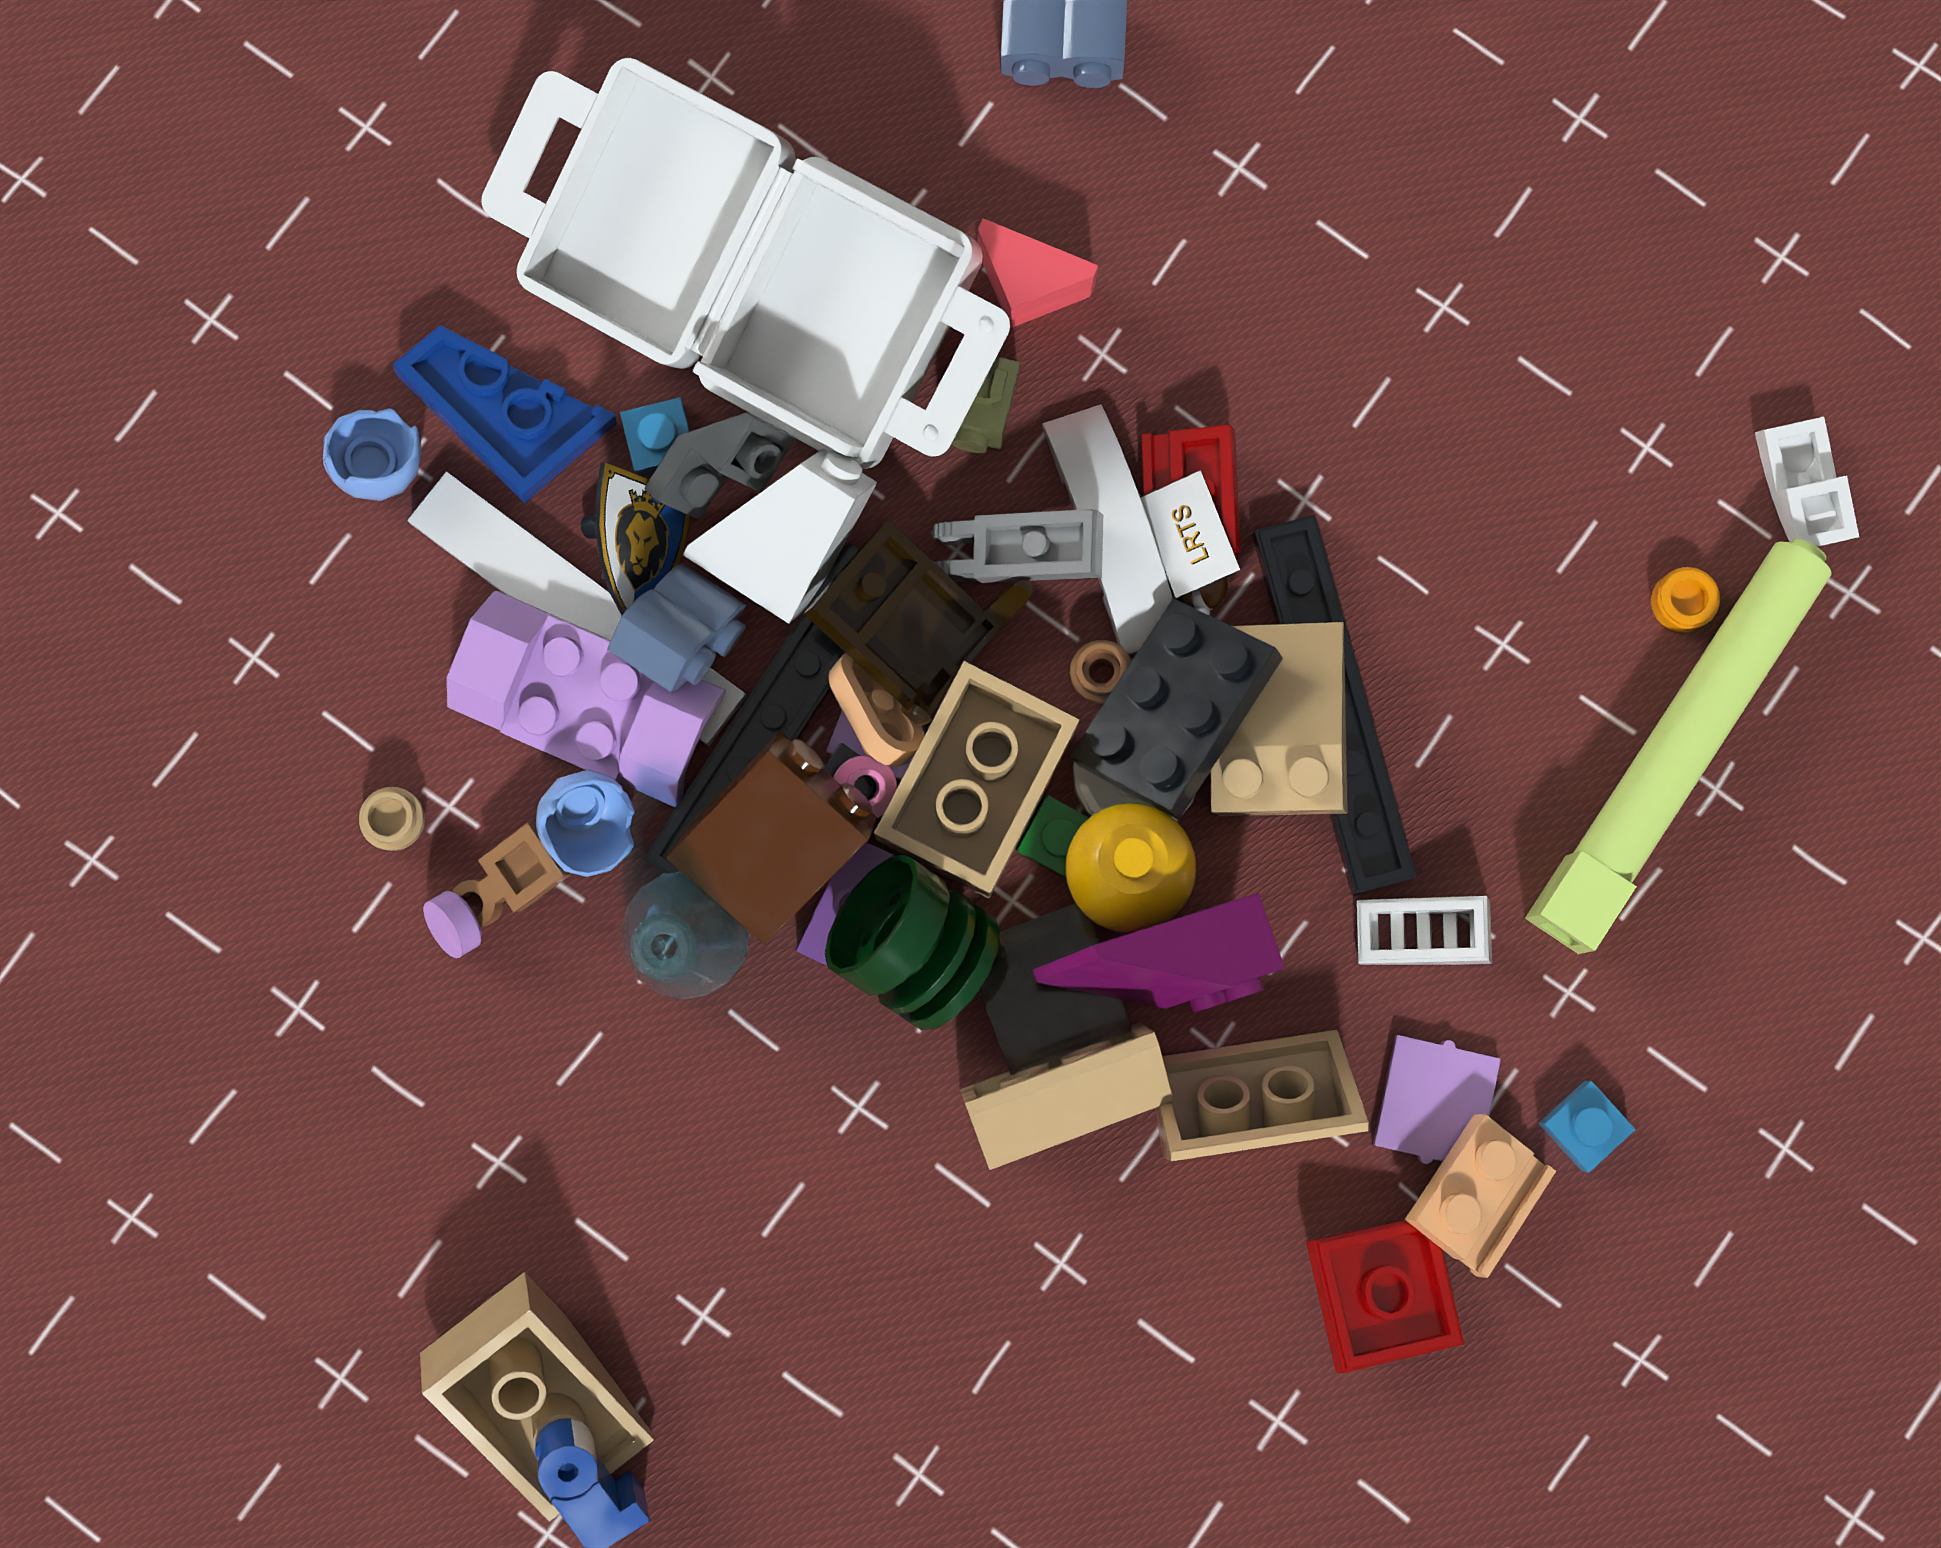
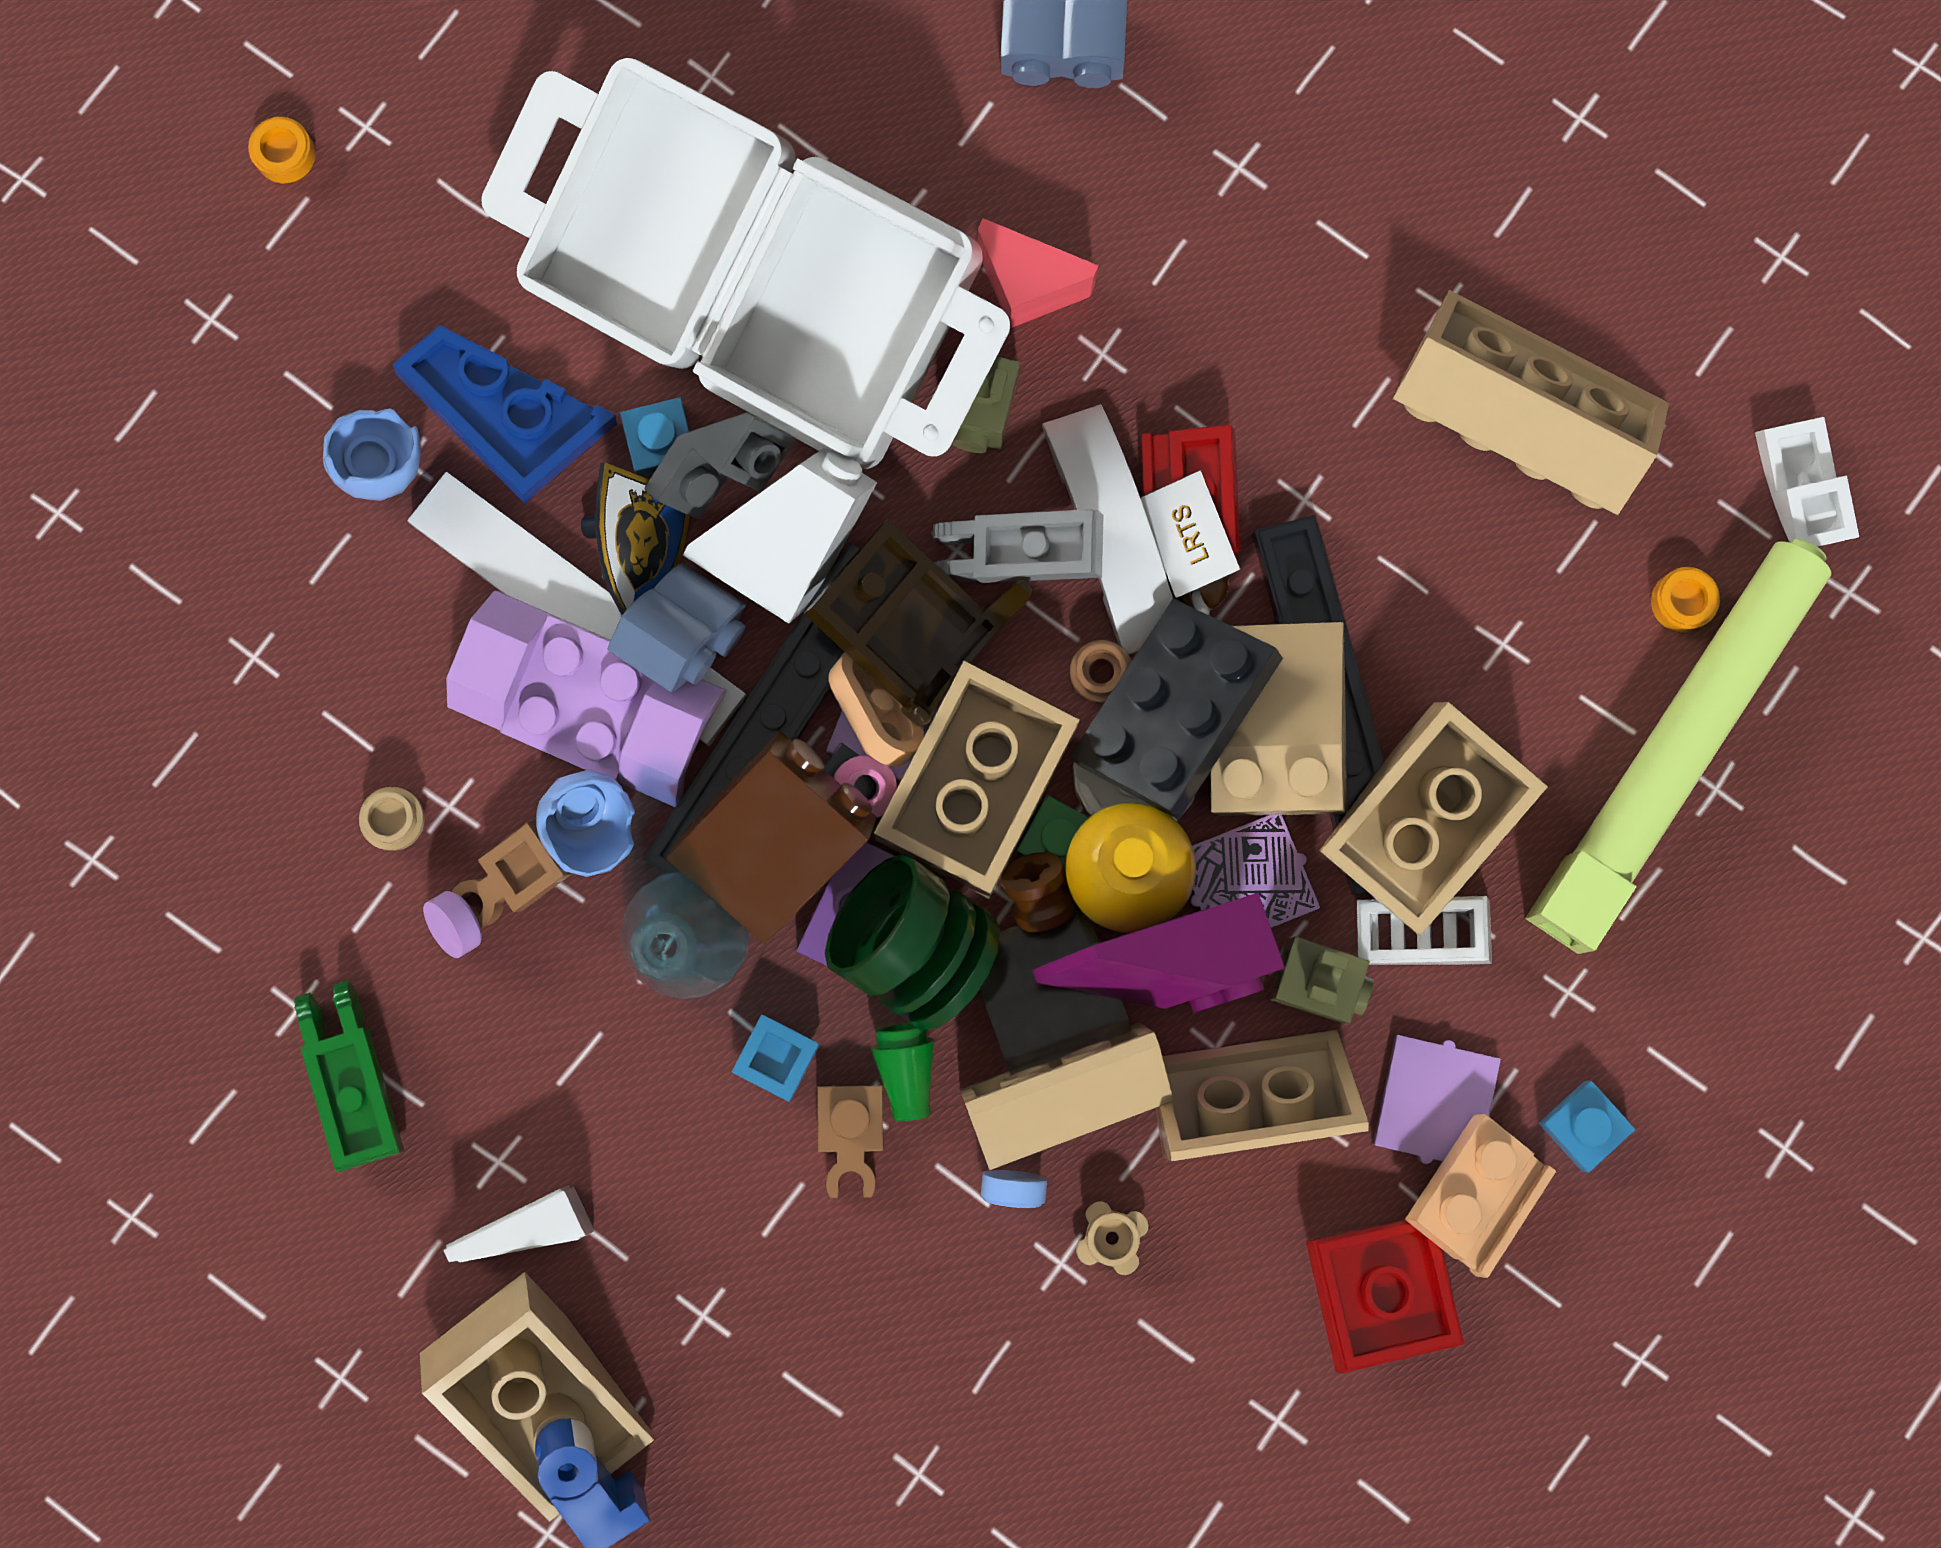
(282, 150): none -> light orange tile
(347, 1082): none -> green hinge
(544, 1222): none -> white slope
(775, 1058): none -> dark azure plate
(850, 1125): none -> medium nougat plate
(905, 1067): none -> green cone
(1013, 1188): none -> light blue tile
(1038, 891): none -> reddish brown wheel
(1121, 1254): none -> tan plate
(1254, 861): none -> lavender piece
(1321, 981): none -> olive brick
(1431, 815): none -> tan slope
(1533, 404): none -> tan slope

